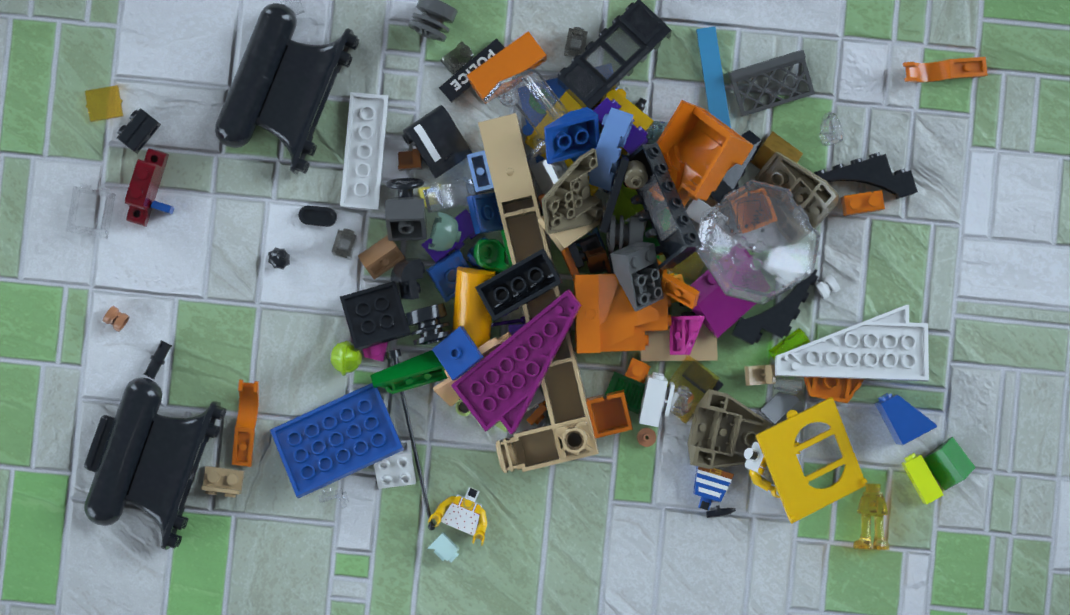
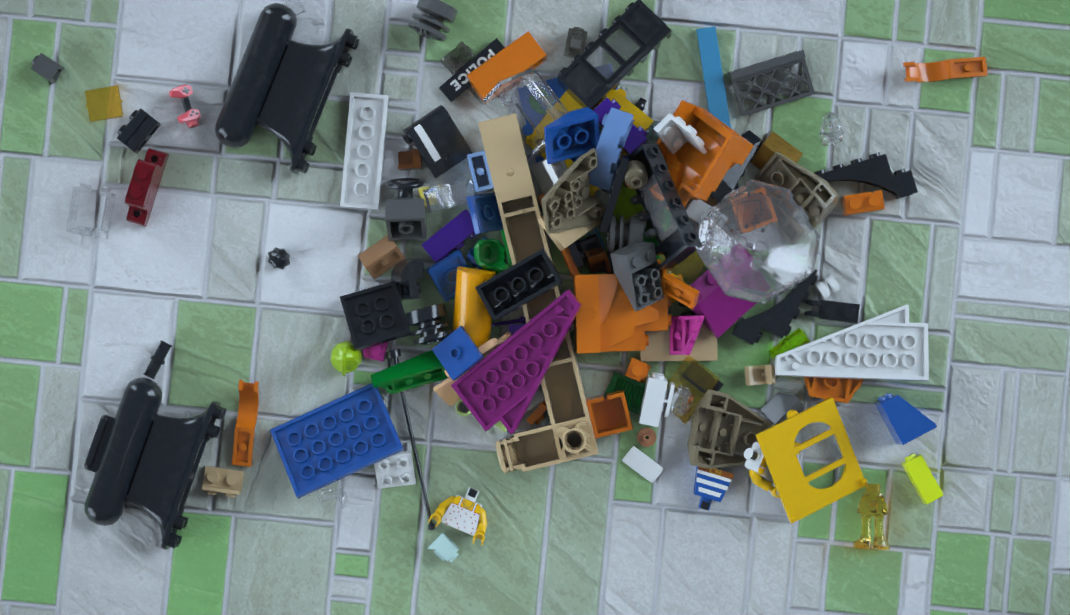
(46, 67): none -> dark grey brick
(116, 318): nougat wheel -> none
(162, 207): blue tile -> none
(191, 116): none -> coral piece
(317, 216): black tile -> none
(344, 244): clear smoke window -> none
(444, 232): sand green cylinder -> none
(642, 464): none -> white slope
(675, 134): none -> white bracket
(719, 512): black helmet -> none
(834, 311): none -> black hinge
(949, 464): green slope -> none

